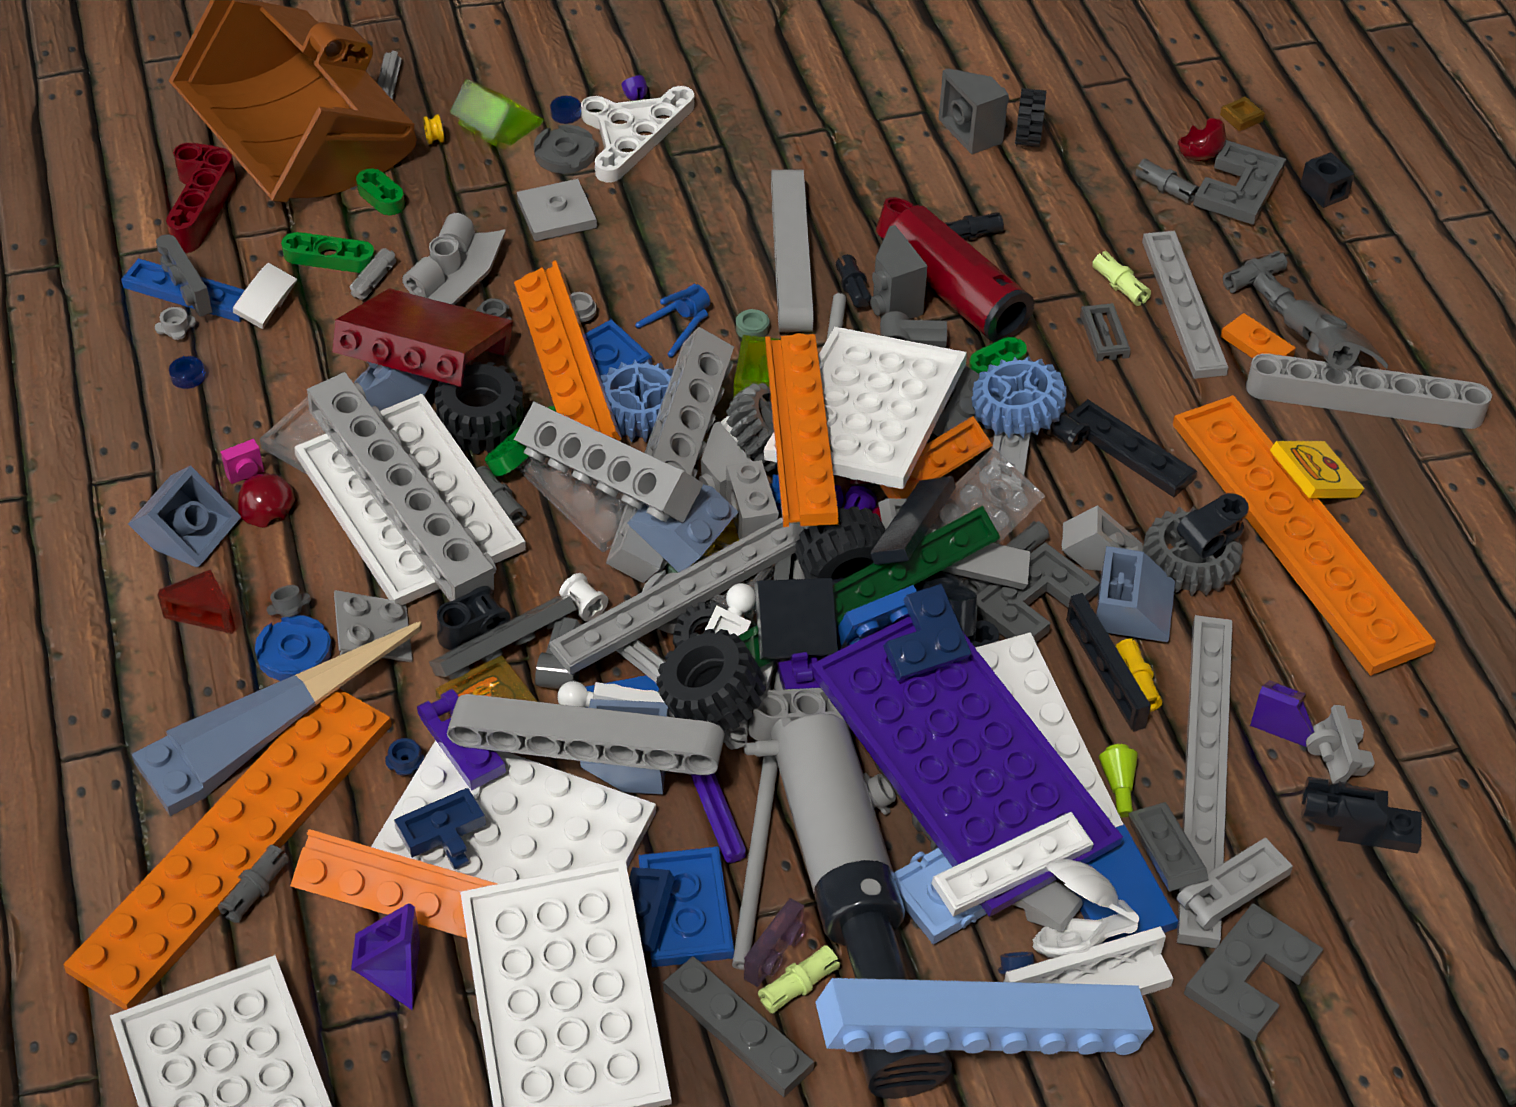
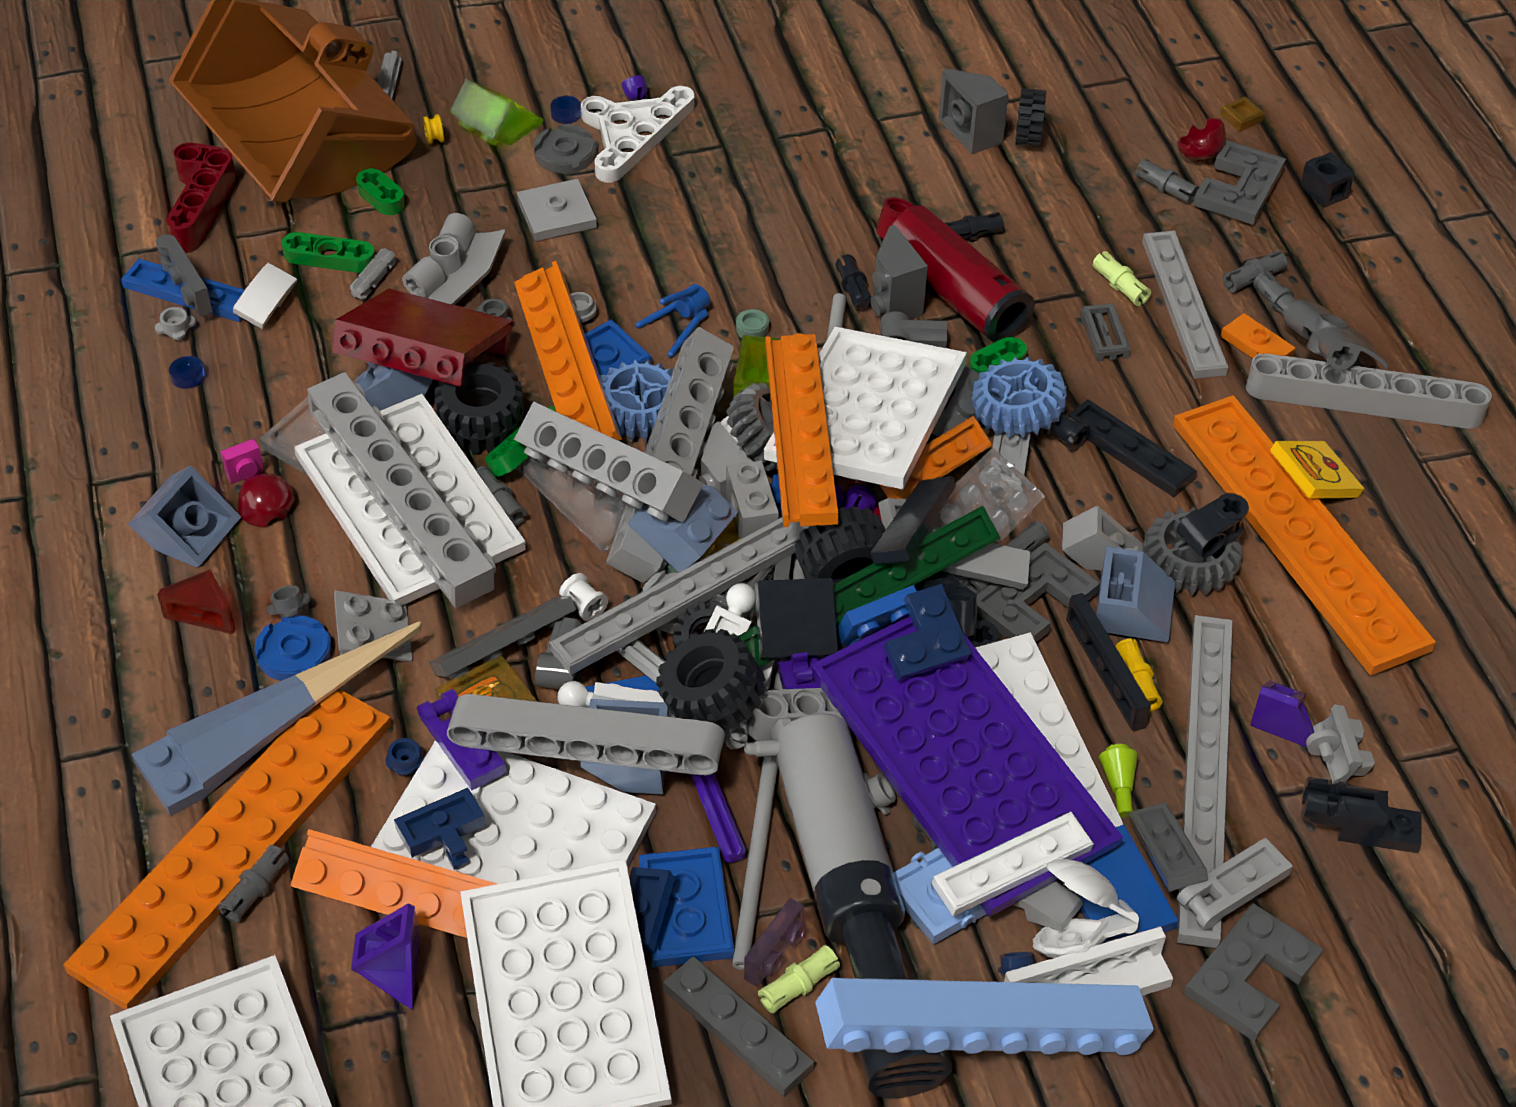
(469, 617): black piece -> none
(791, 251): light grey beam -> none

